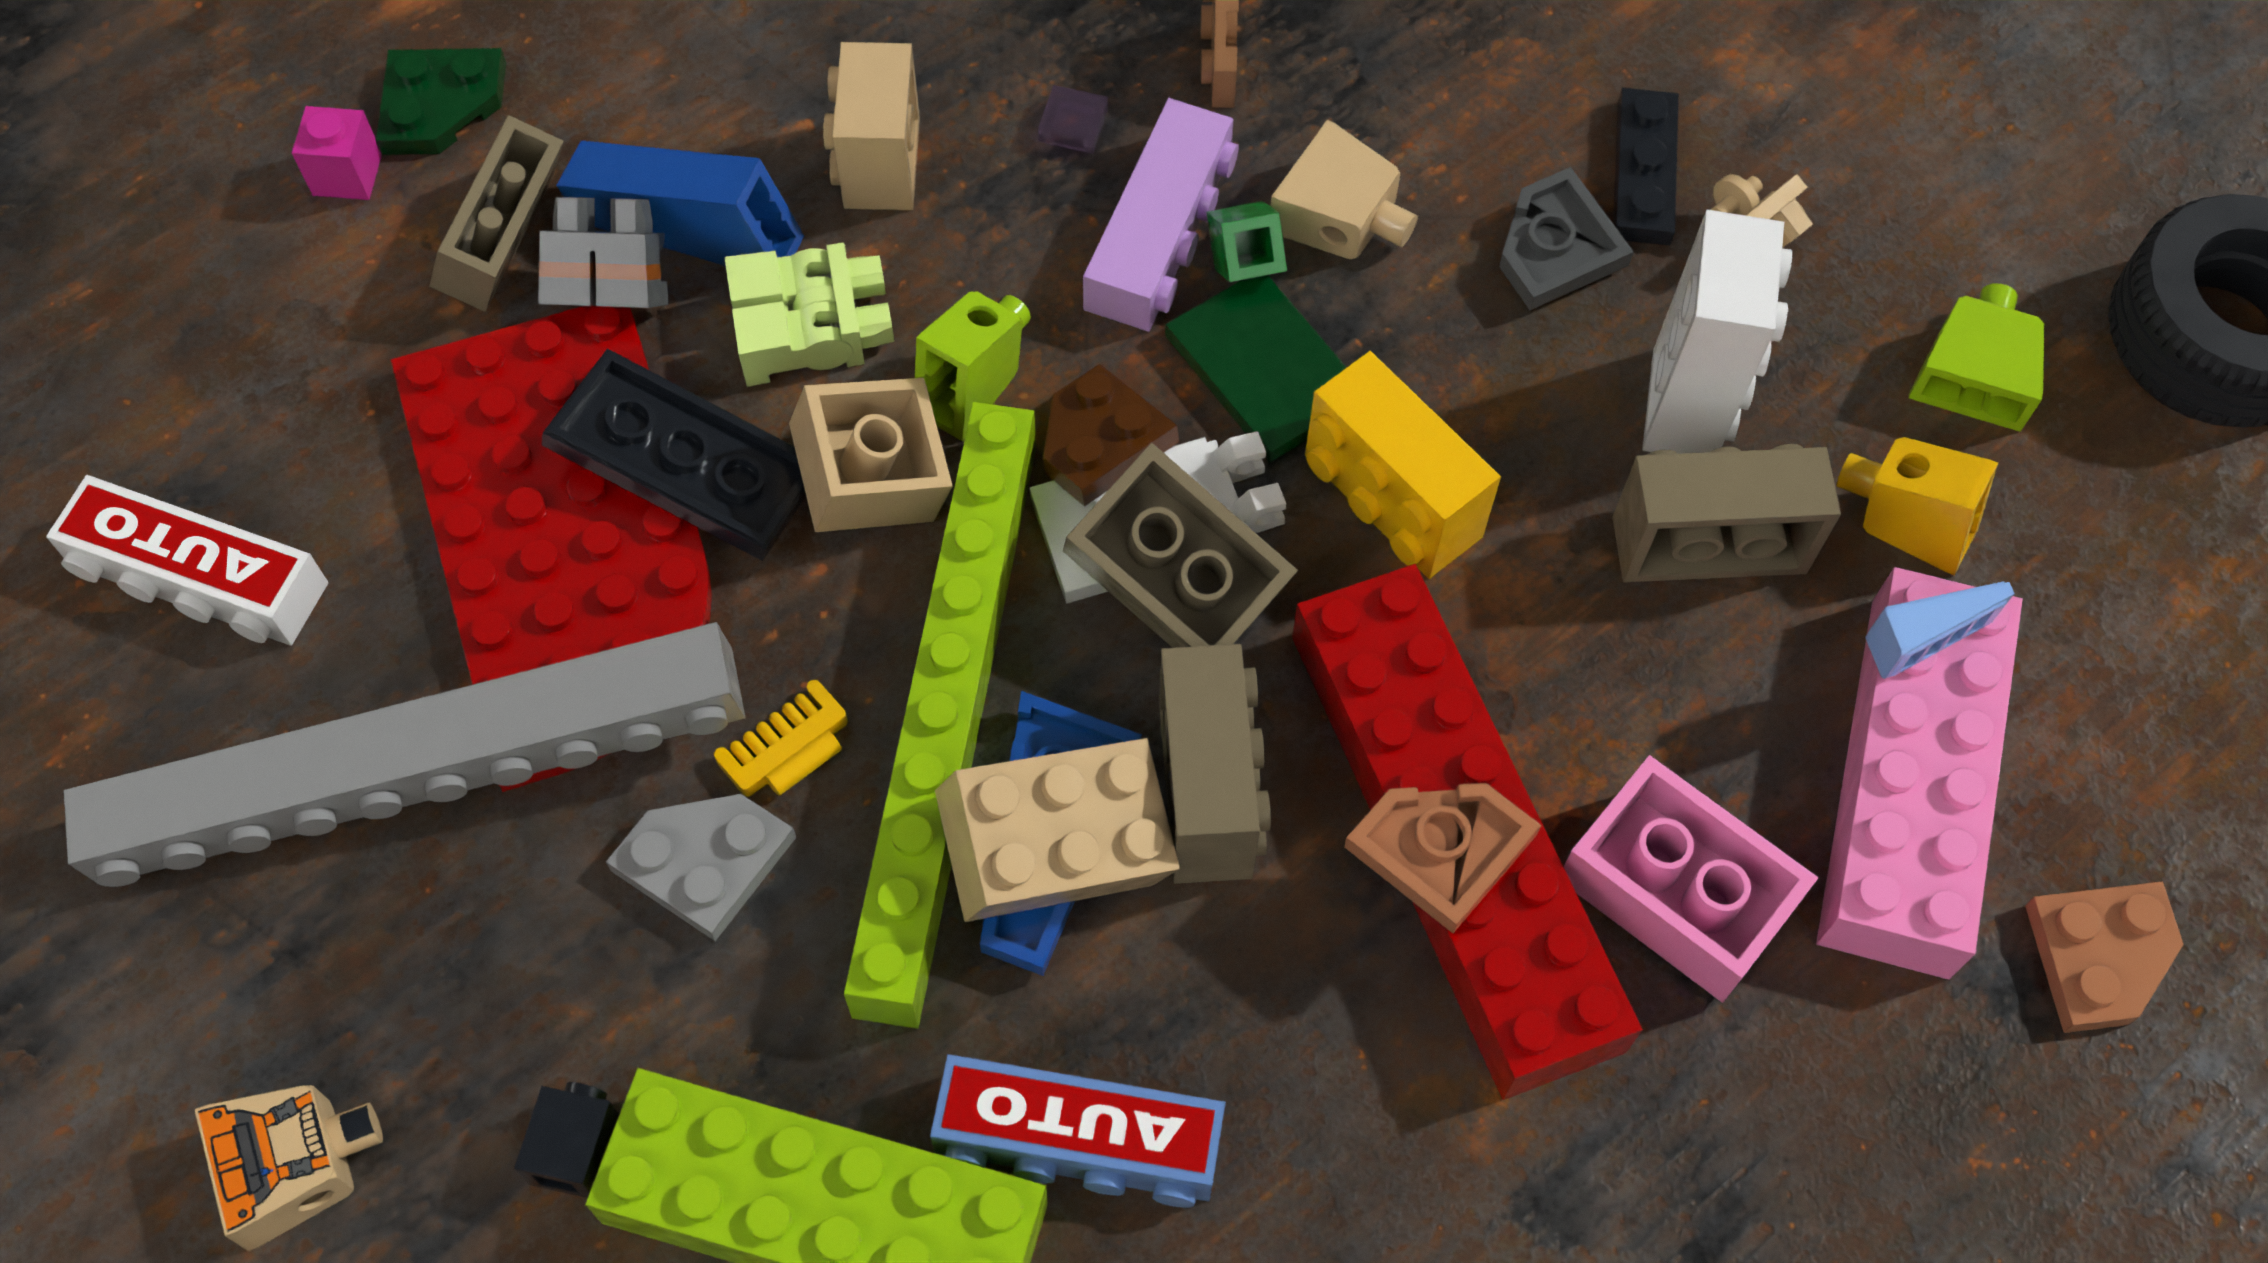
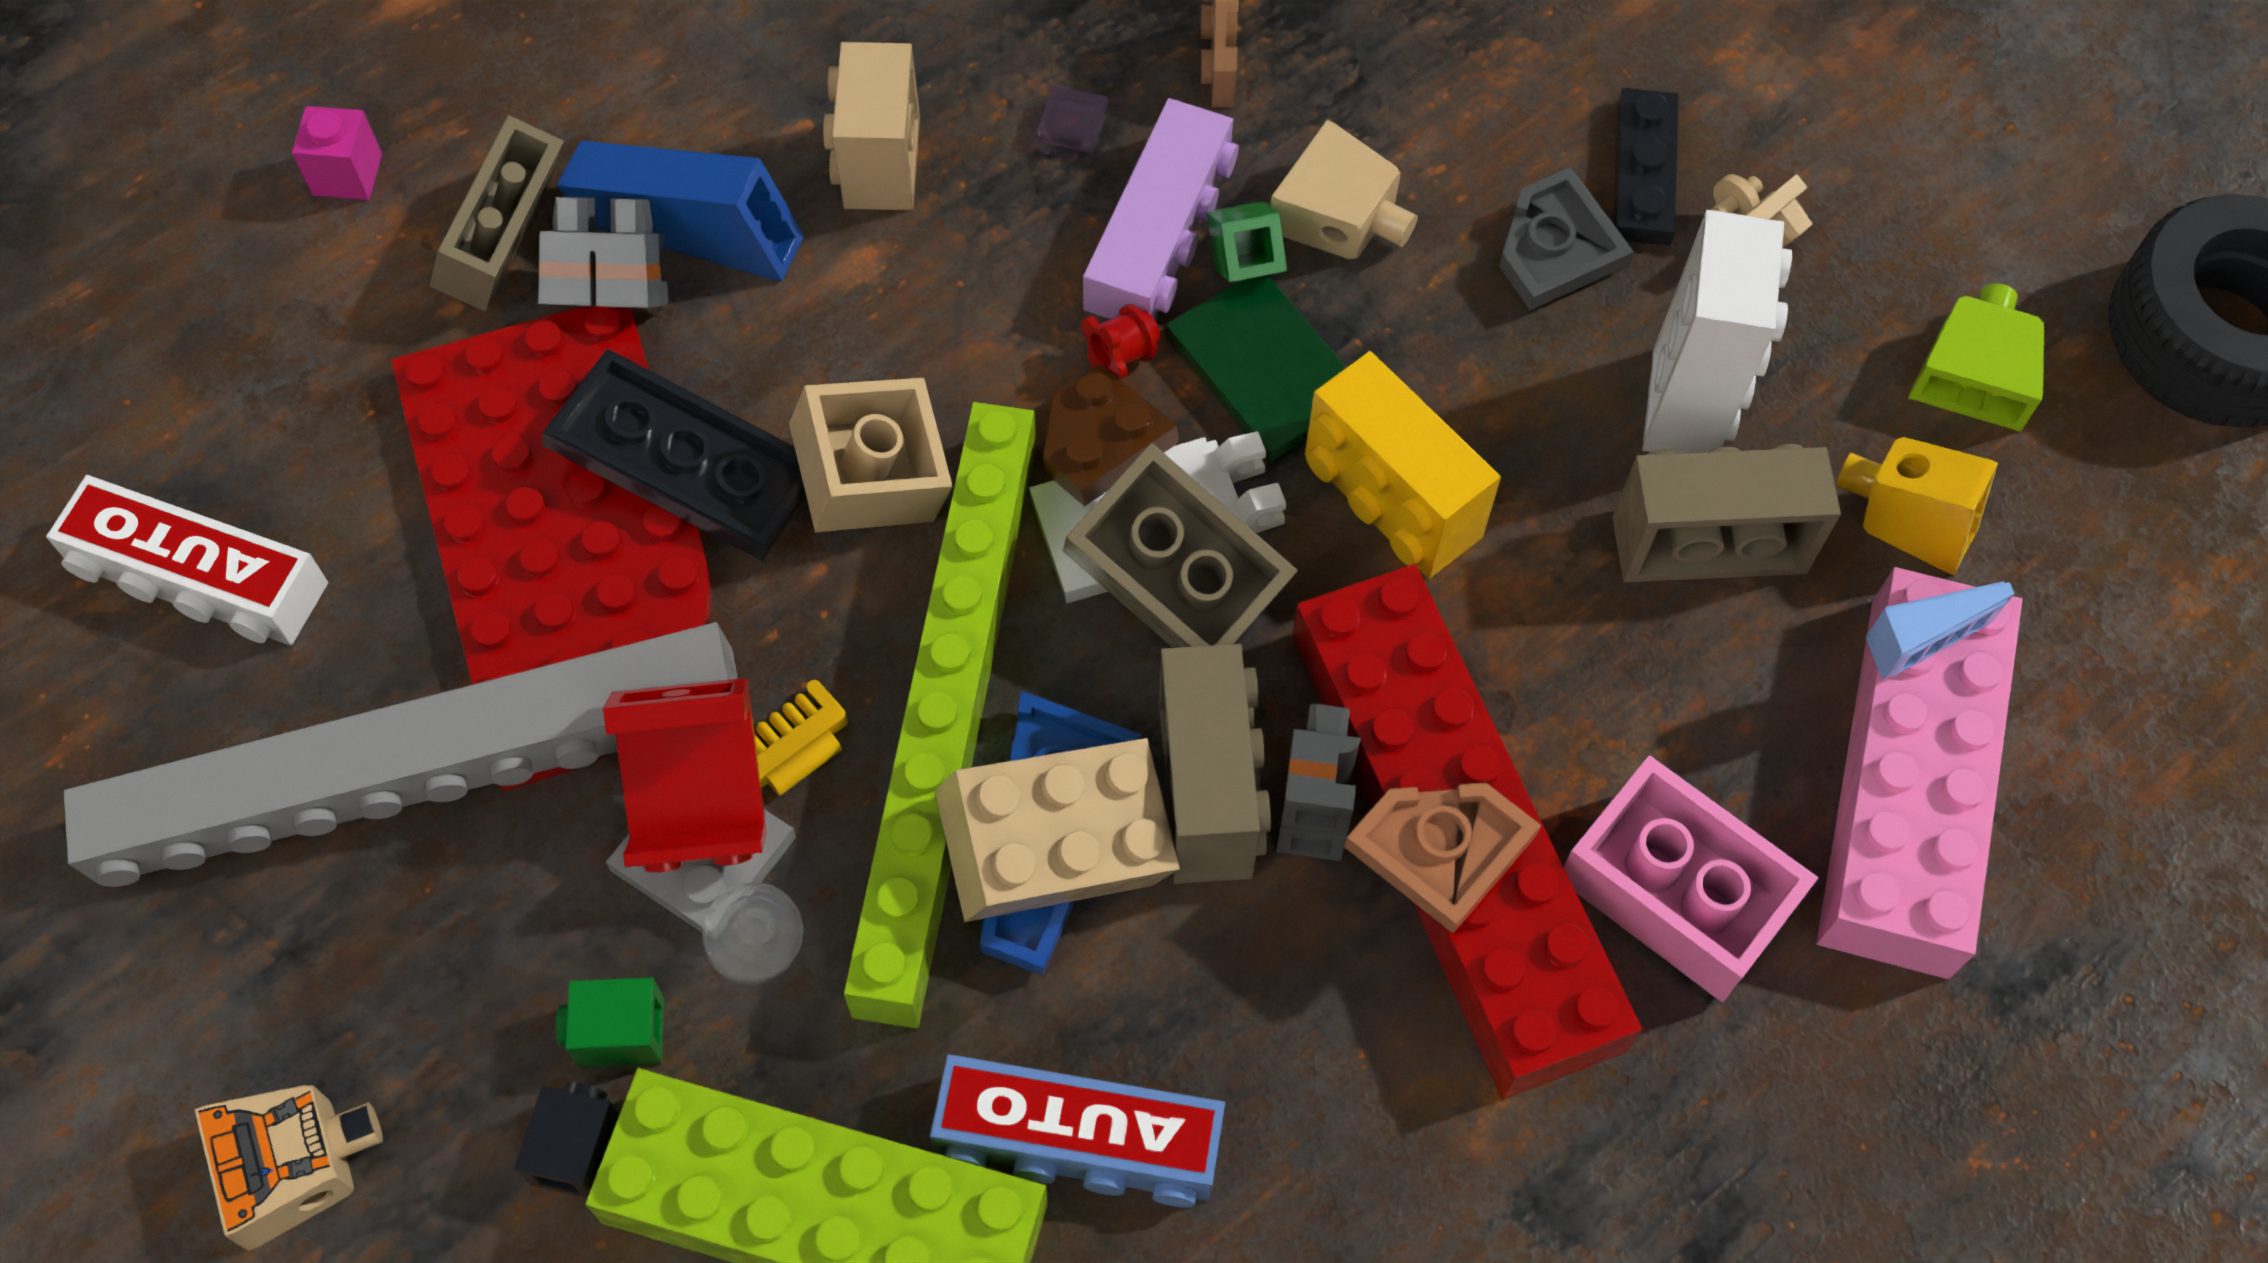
(435, 95): dark green plate -> none
(612, 1022): none -> green brick
(688, 773): none -> red panel
(752, 933): none -> clear plate
(804, 311): yellowish green hips -> none
(970, 356): lime torso -> none
(1121, 339): none -> red brick
(1318, 787): none -> dark grey hips
(2104, 951): nougat plate -> none

